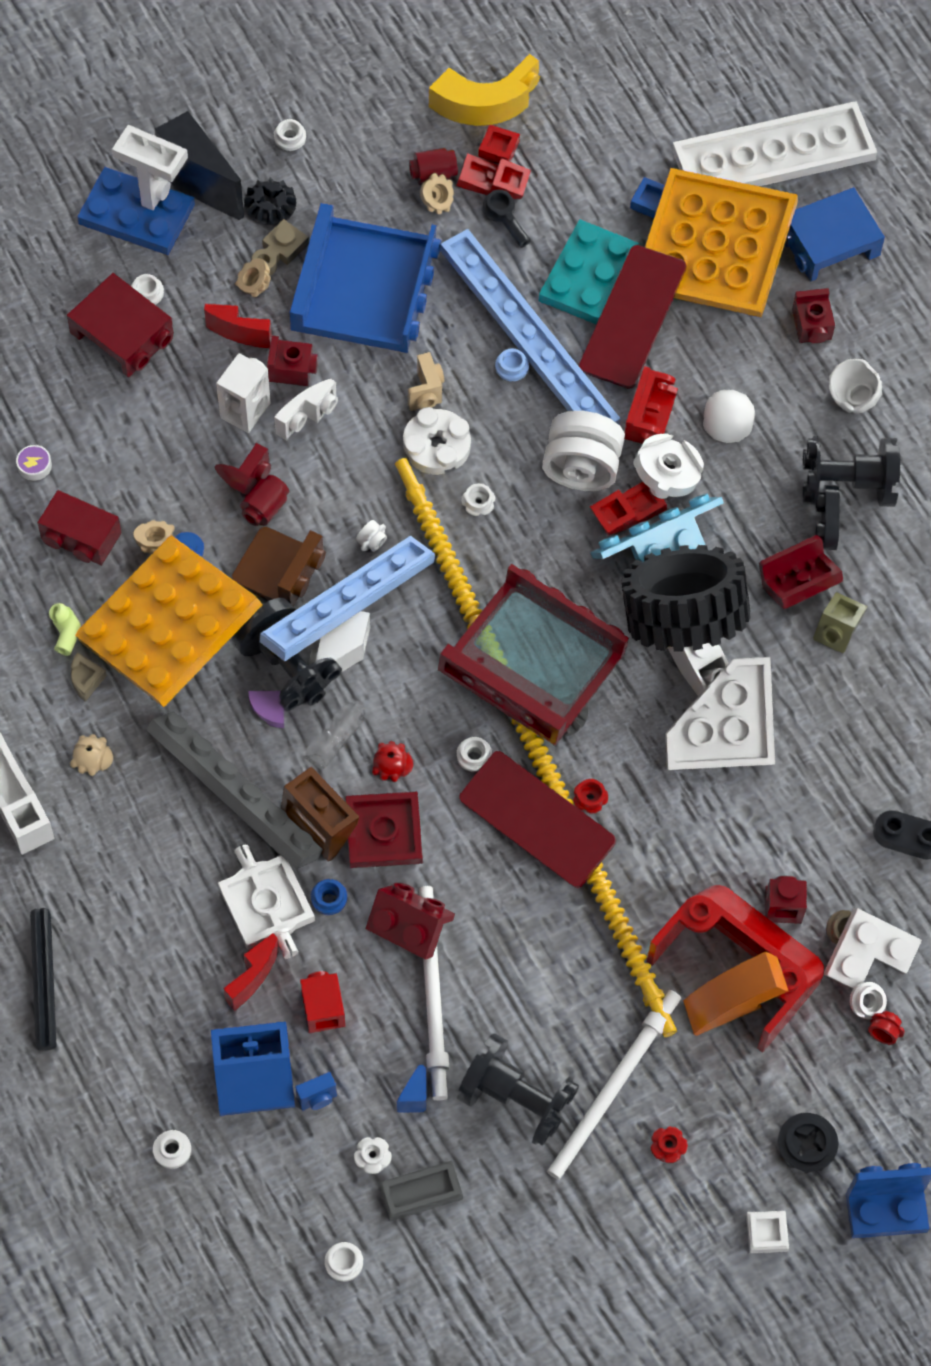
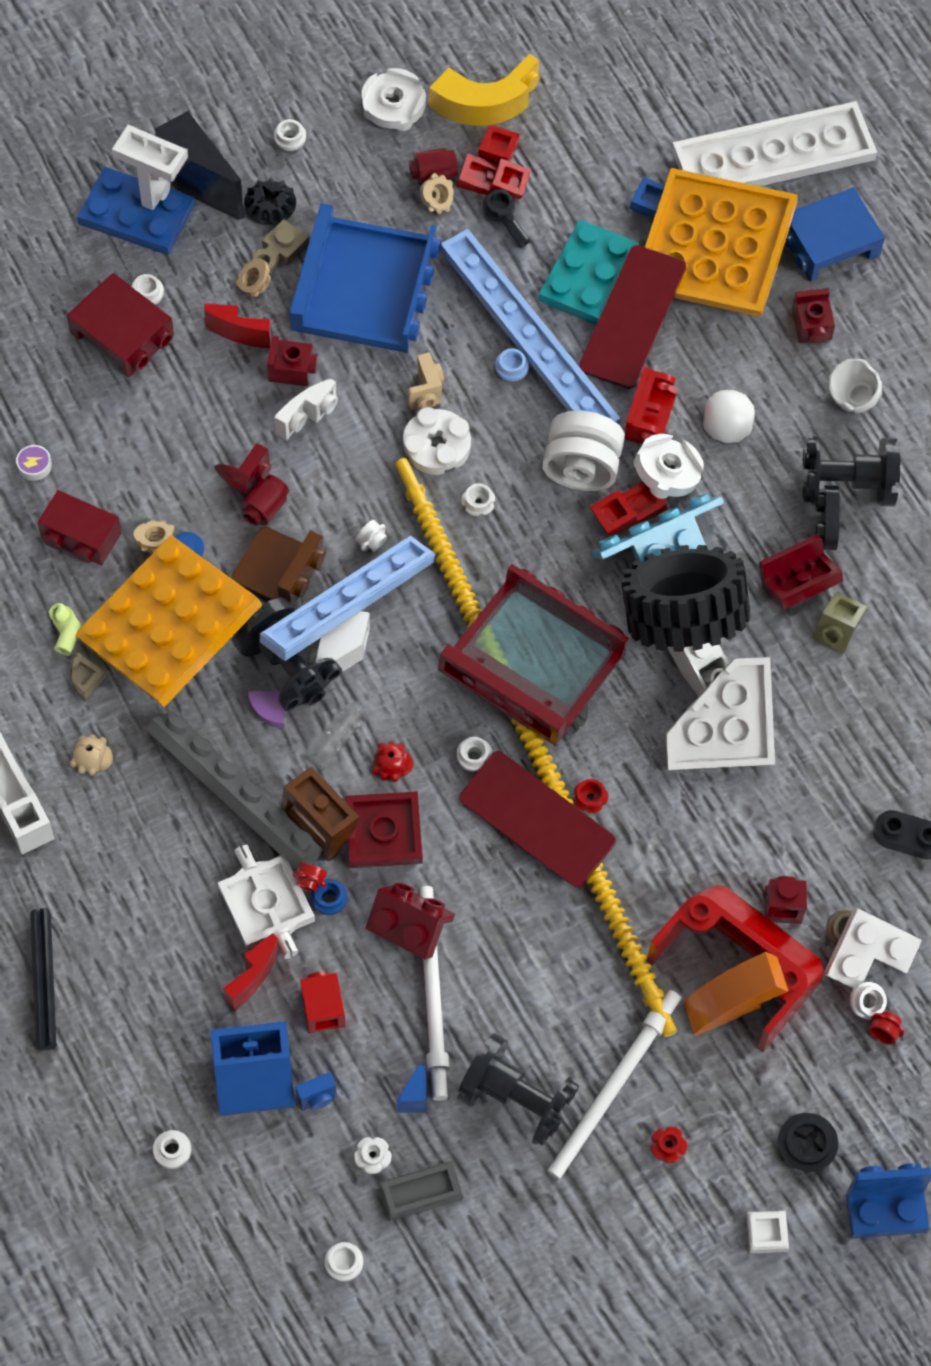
(243, 392): white brick -> none
(309, 877): none -> red plate
(388, 114): none -> white plate

